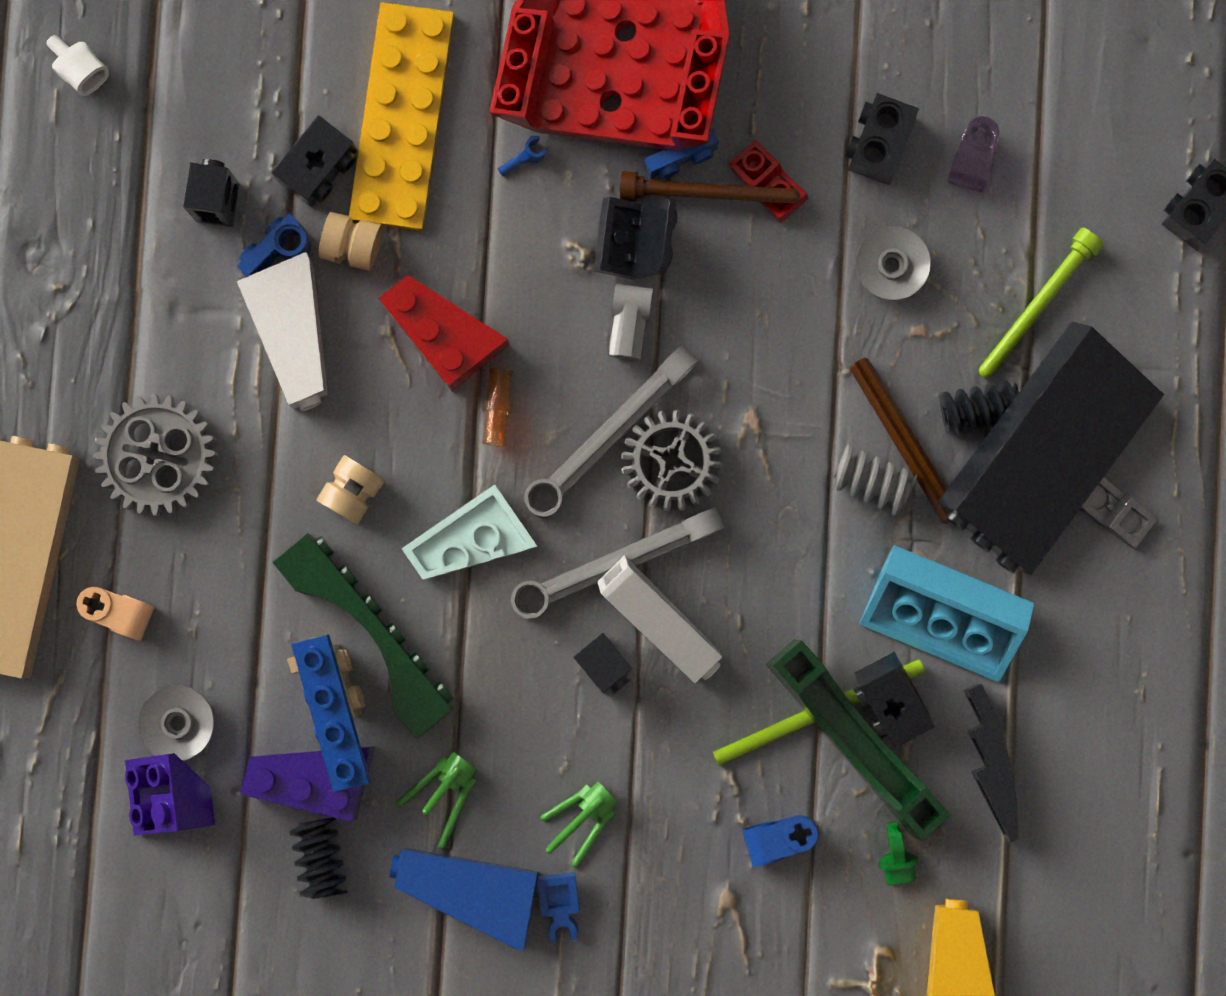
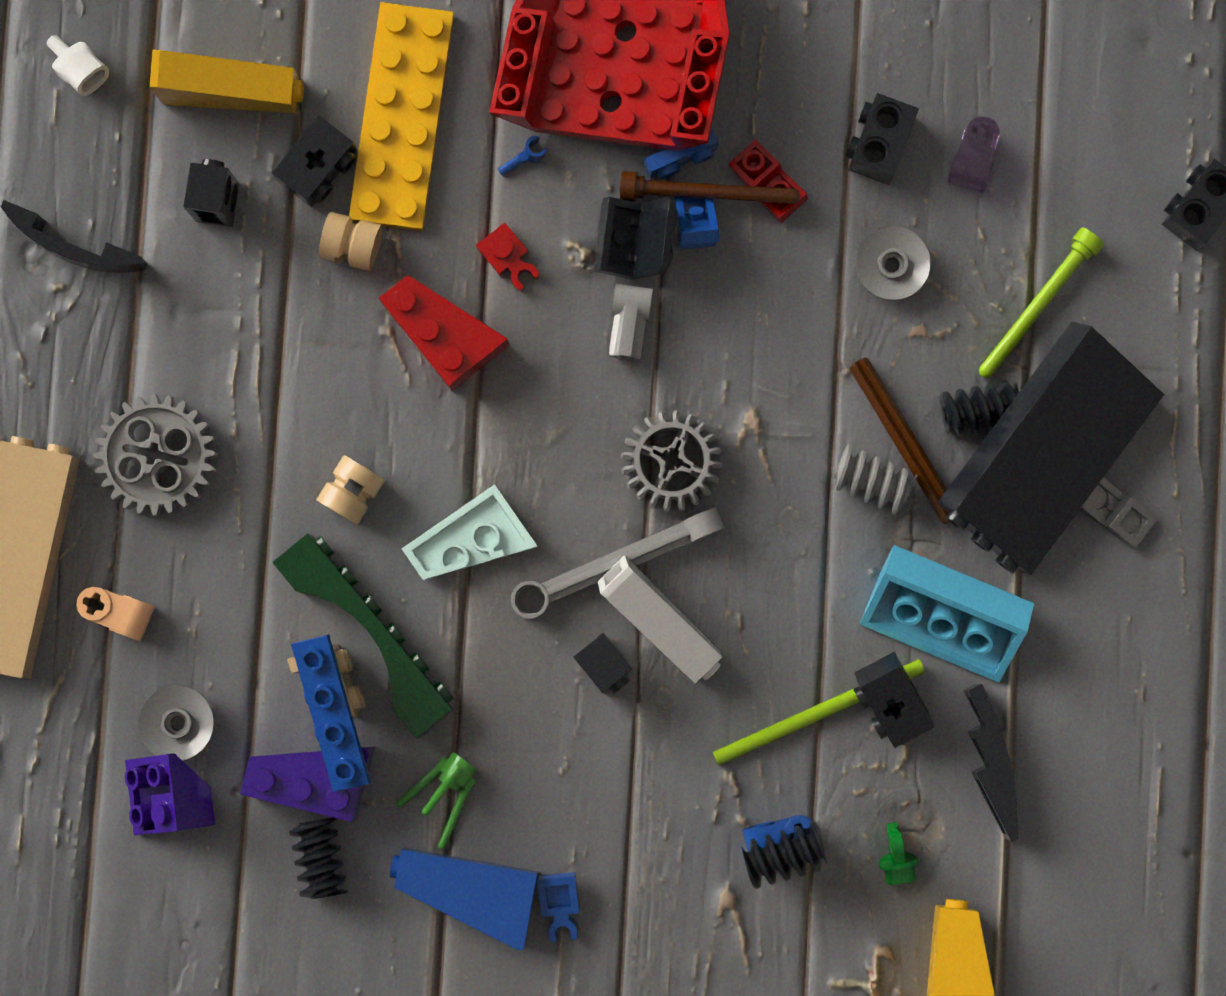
(112, 257): none -> black slope
(223, 83): none -> yellow slope
(261, 256): blue plate -> none
(288, 323): white slope -> none
(497, 407): clear orange pin -> none
(505, 253): none -> red plate
(596, 803): bright green plant -> none
(664, 379): light grey piece -> none
(696, 222): none -> blue slope
(784, 855): none -> black piece
(855, 739): dark green arch -> none

